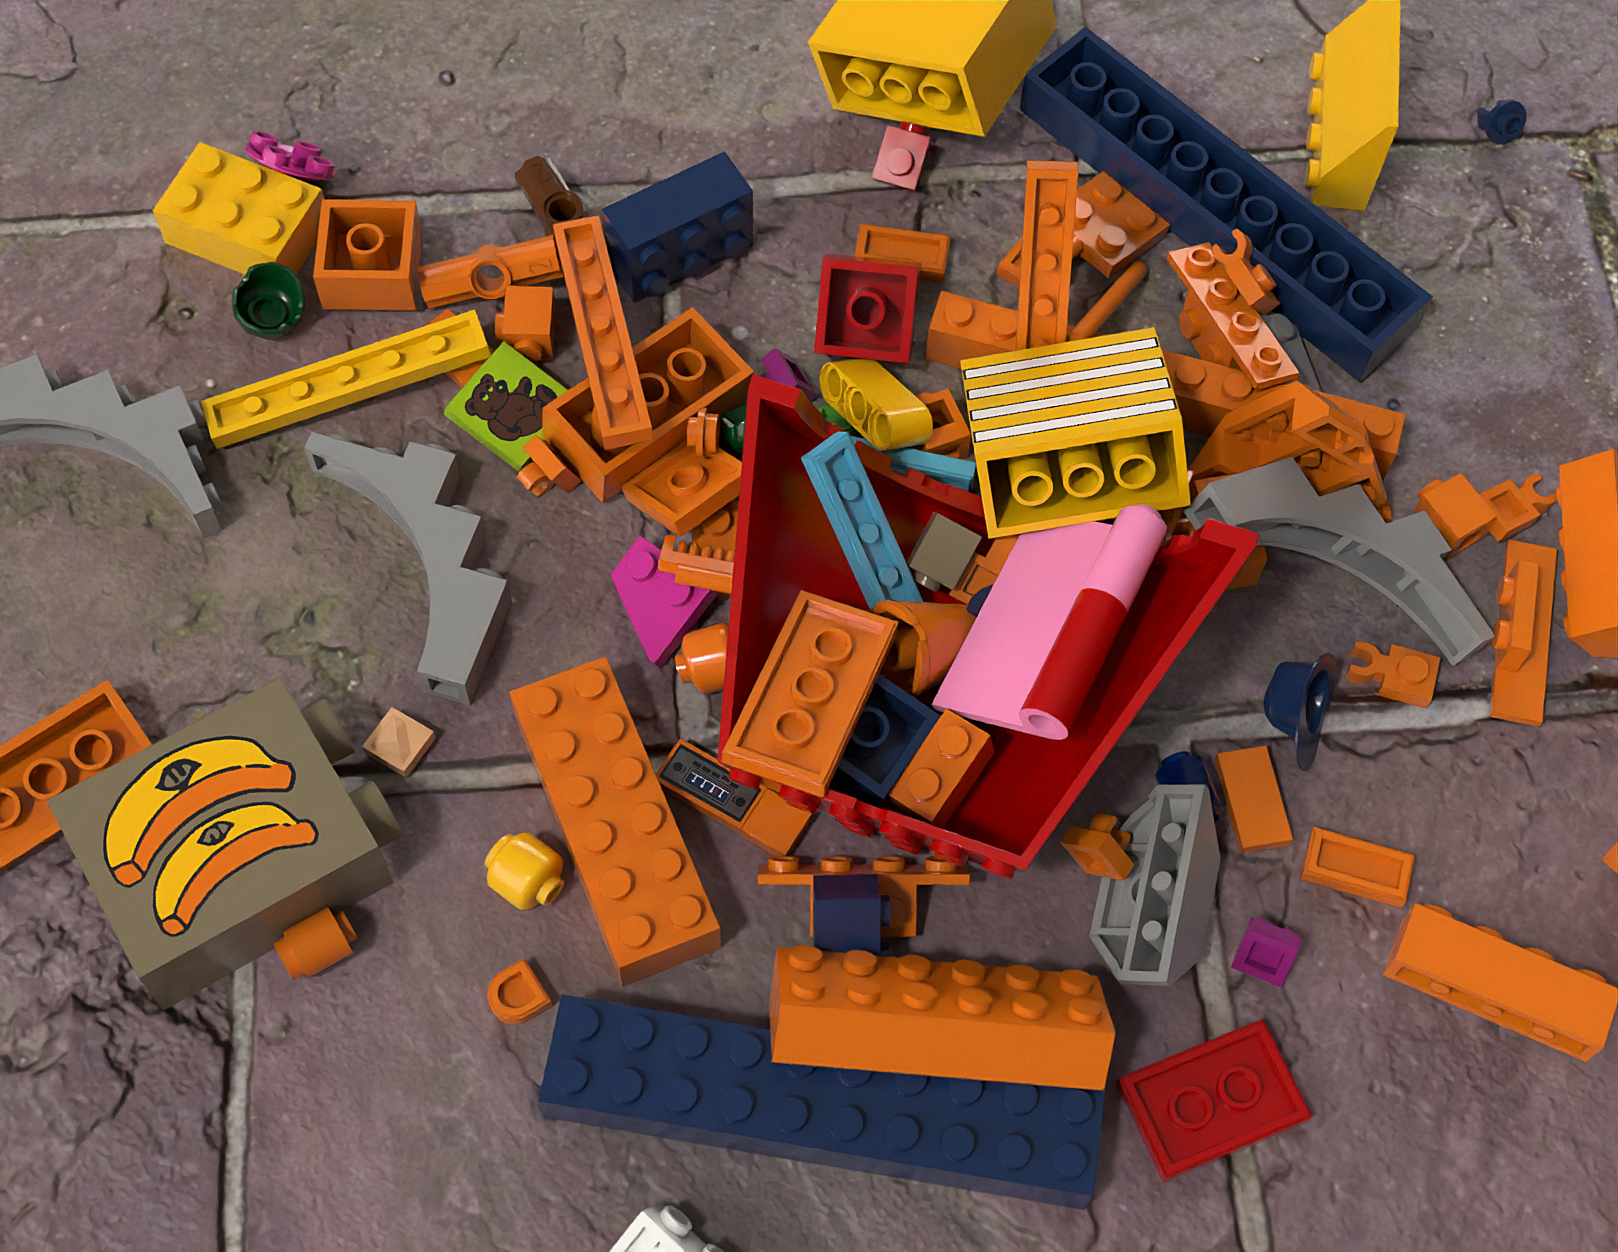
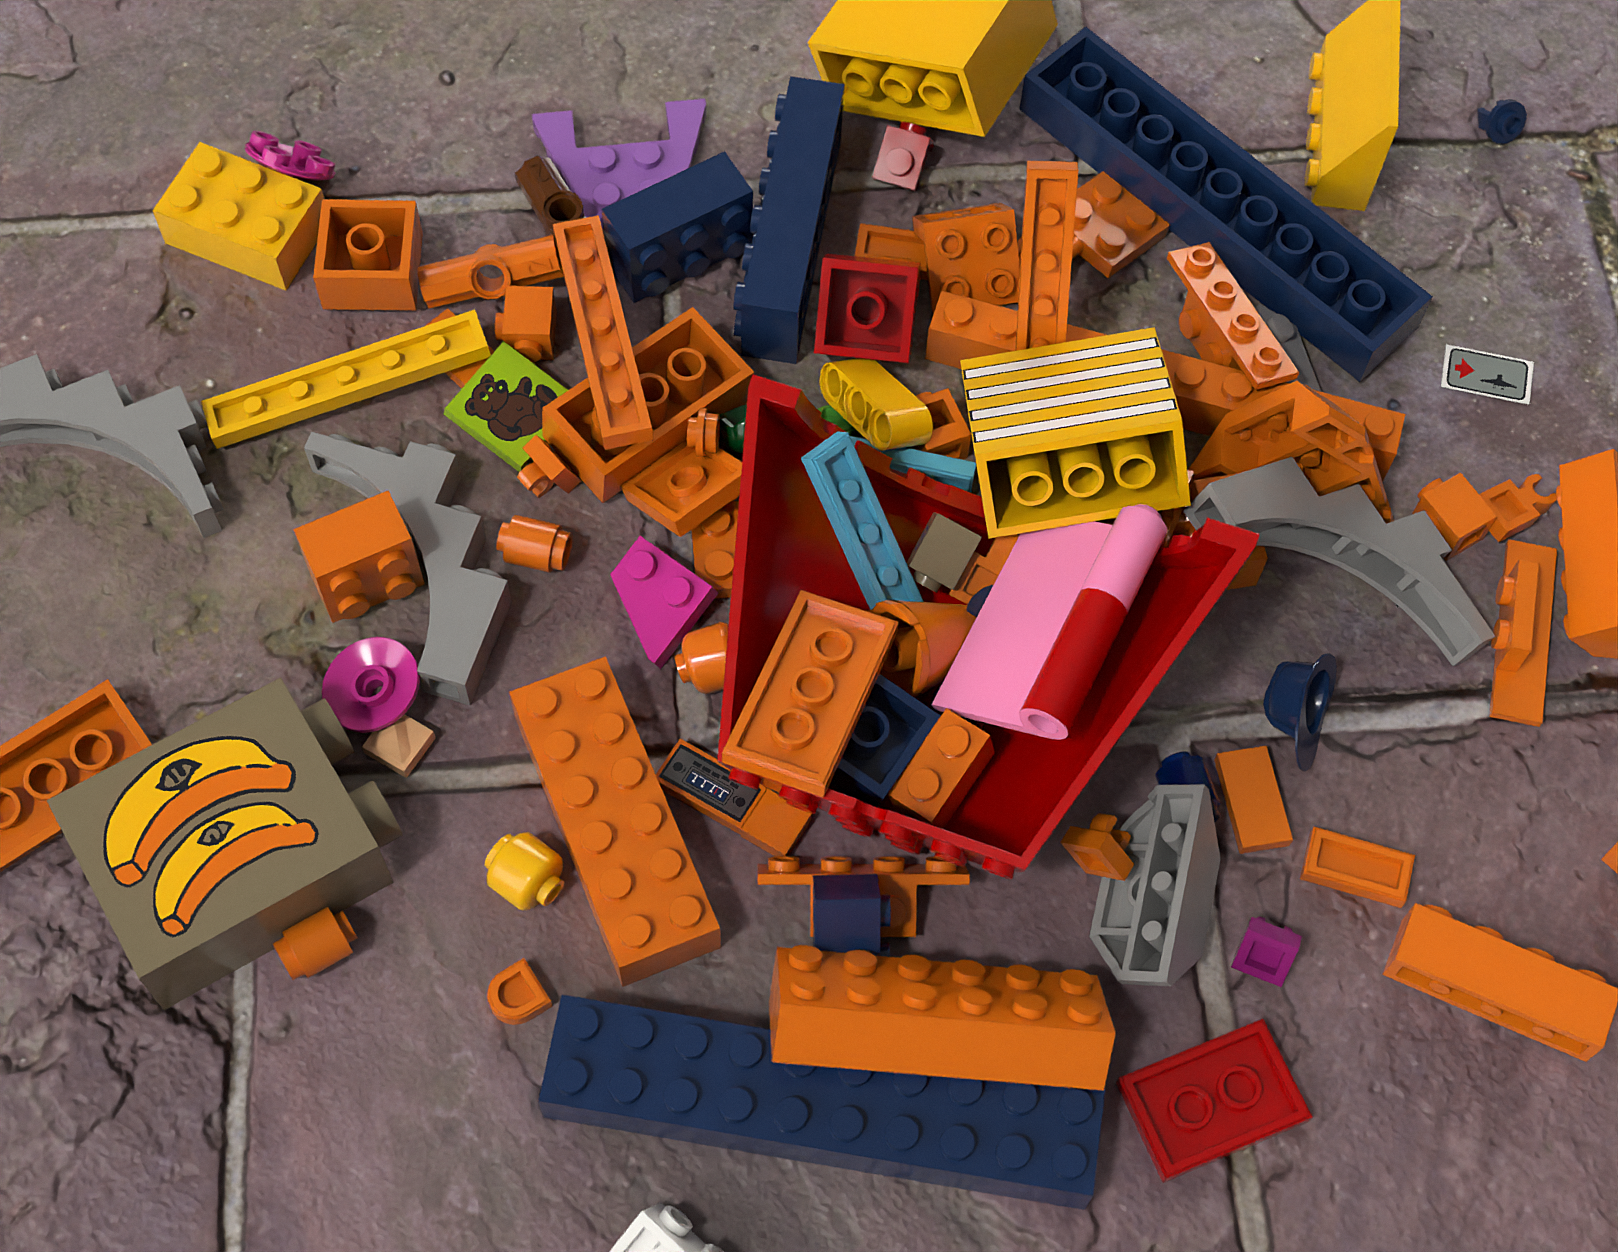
(269, 301): dark green hair -> none
(359, 672): none -> dark pink dish
(360, 557): none -> orange brick
(534, 544): none -> orange brick
(616, 171): none -> medium lavender wing
(697, 570): orange piece -> none
(787, 371): magenta tile -> none
(789, 220): none -> dark blue brick
(971, 253): none -> orange bracket
(1108, 302): orange bar -> none
(1251, 281): orange plate -> none
(1402, 672): orange plate -> none
(1487, 374): none -> sticker

